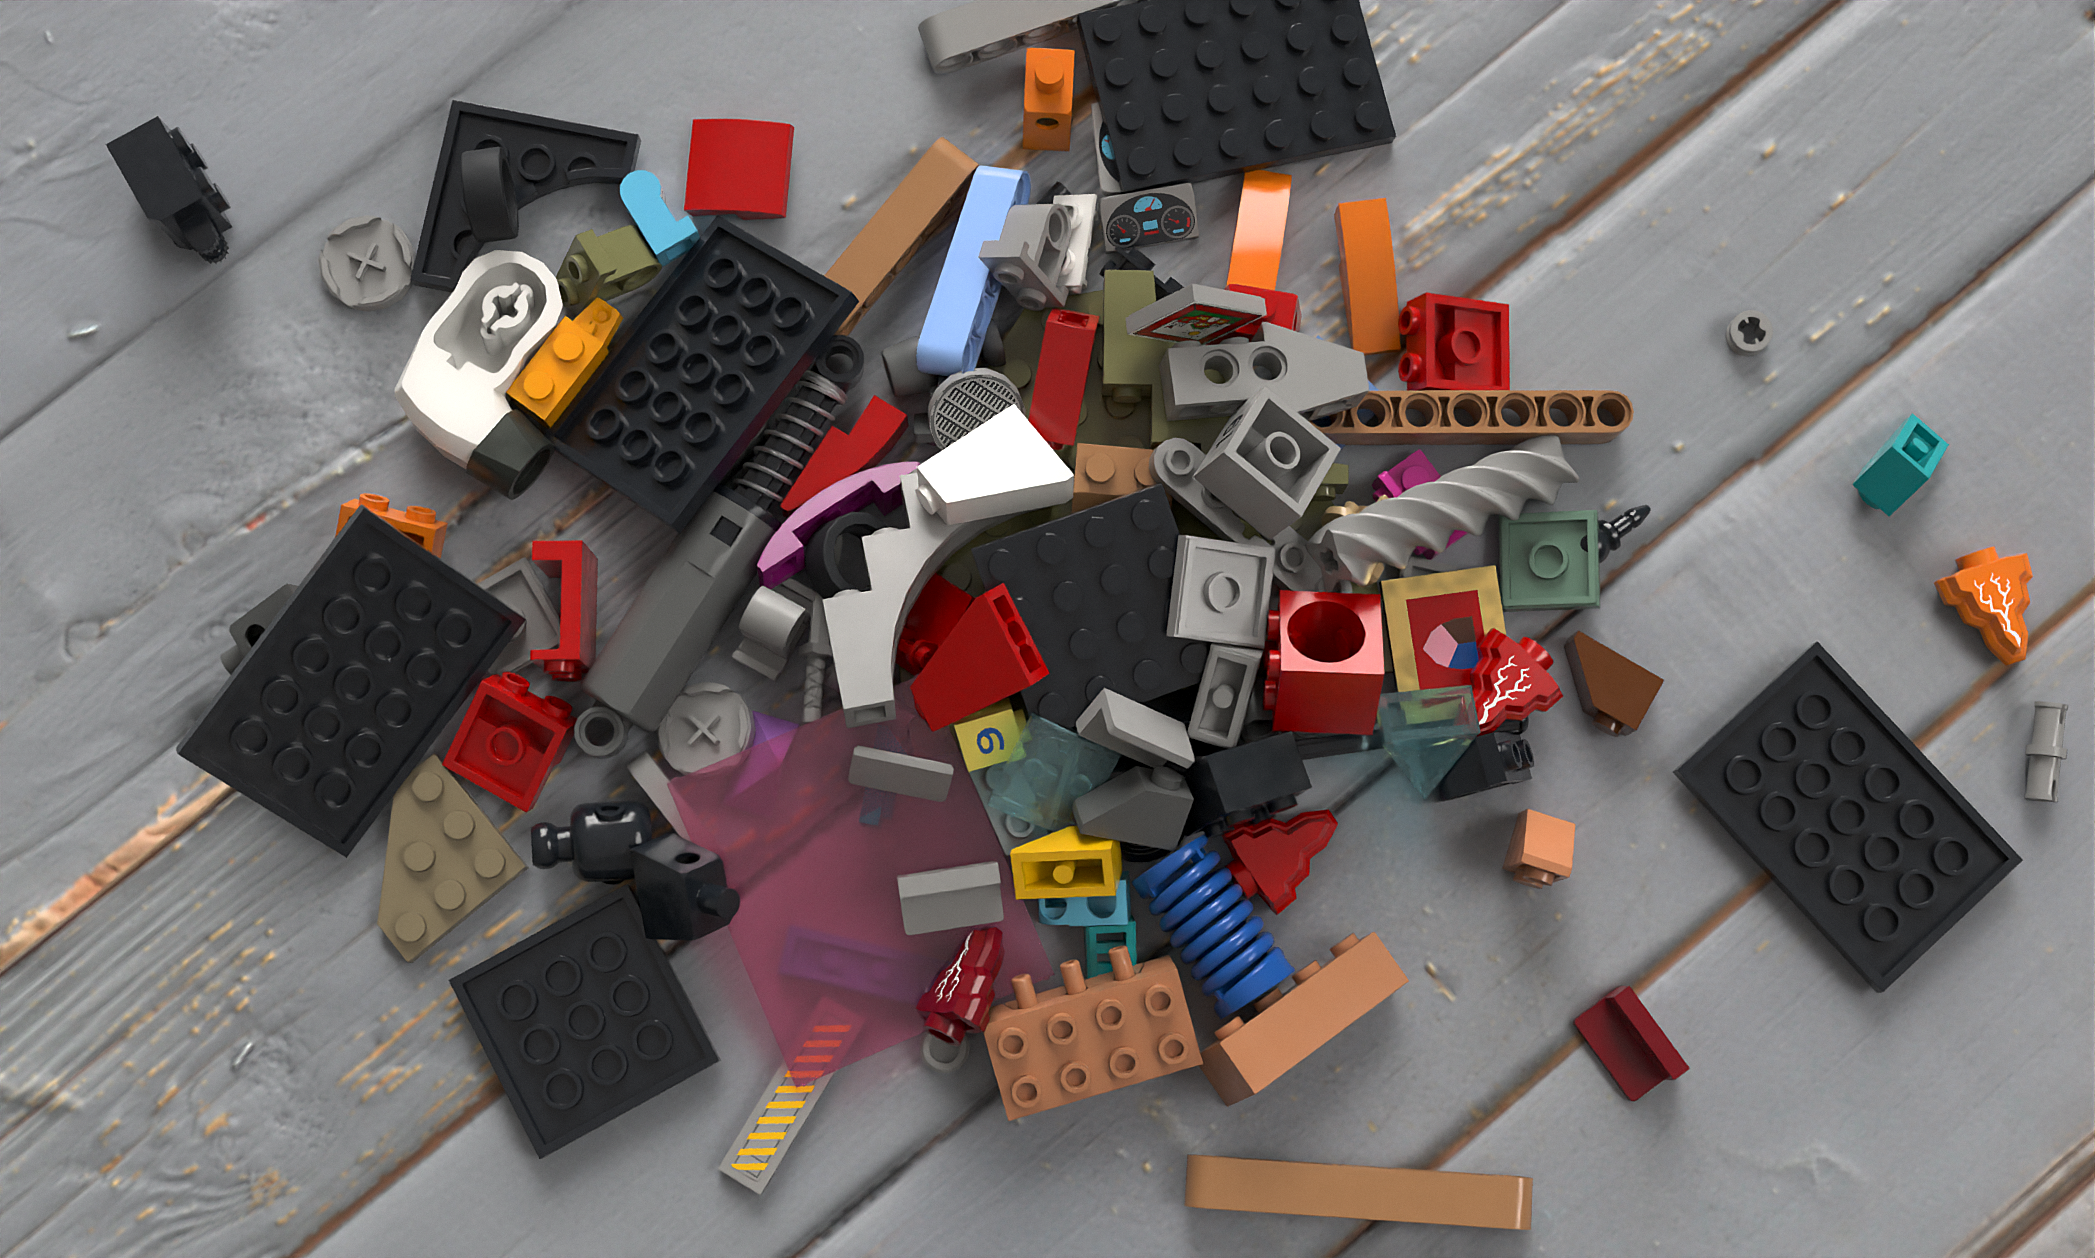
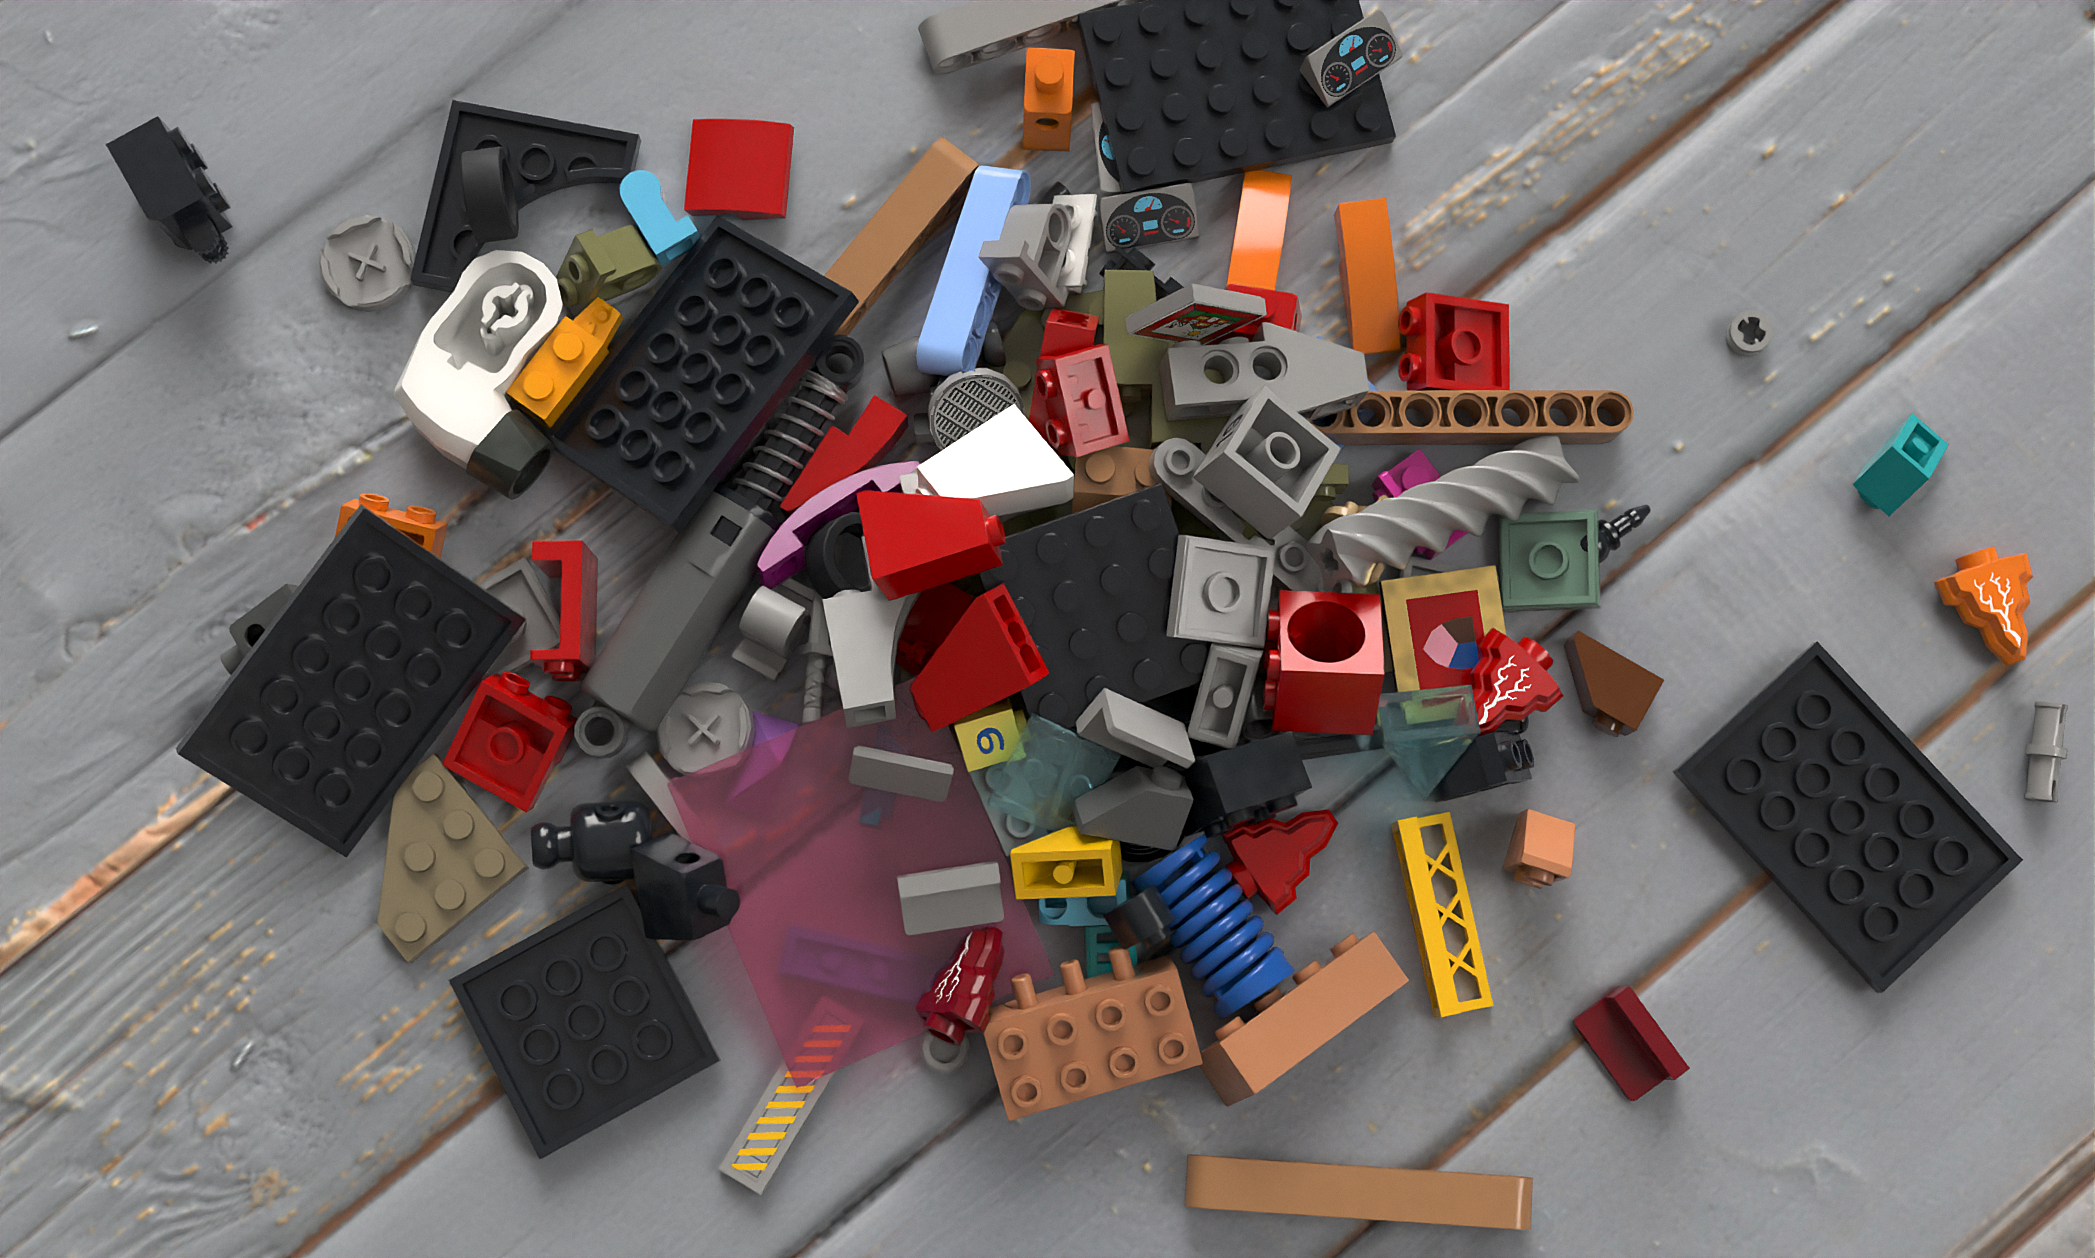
(927, 540): none -> red slope
(1081, 401): none -> bracket
(1141, 918): none -> black plate
(1351, 58): none -> slope
(1426, 919): none -> yellow fence

